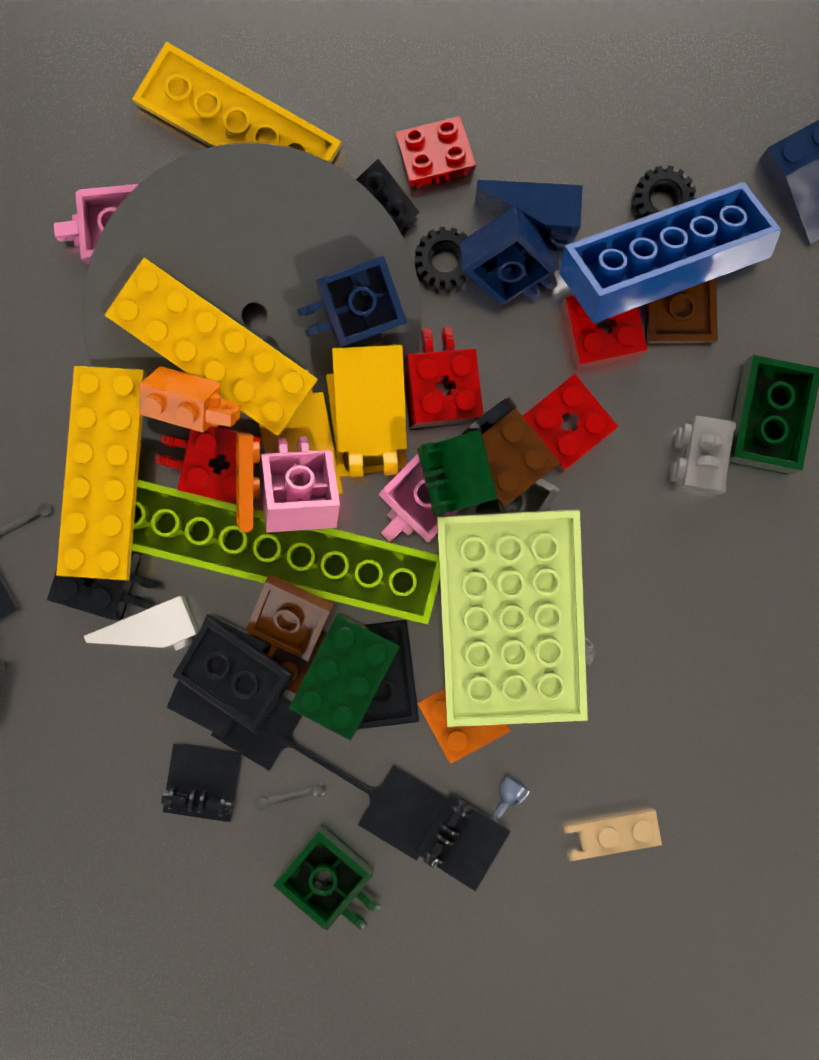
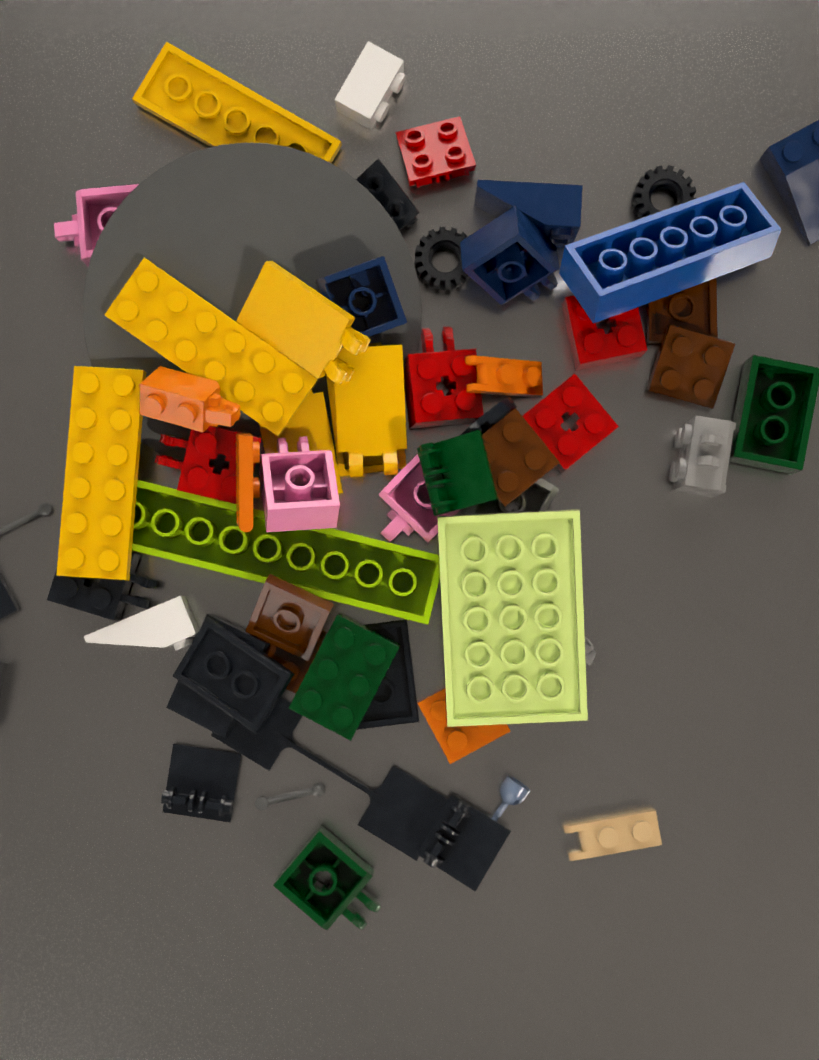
(301, 323): none -> yellow tile
(370, 86): none -> white brick
(506, 376): none -> orange hinge
(690, 366): none -> reddish brown plate

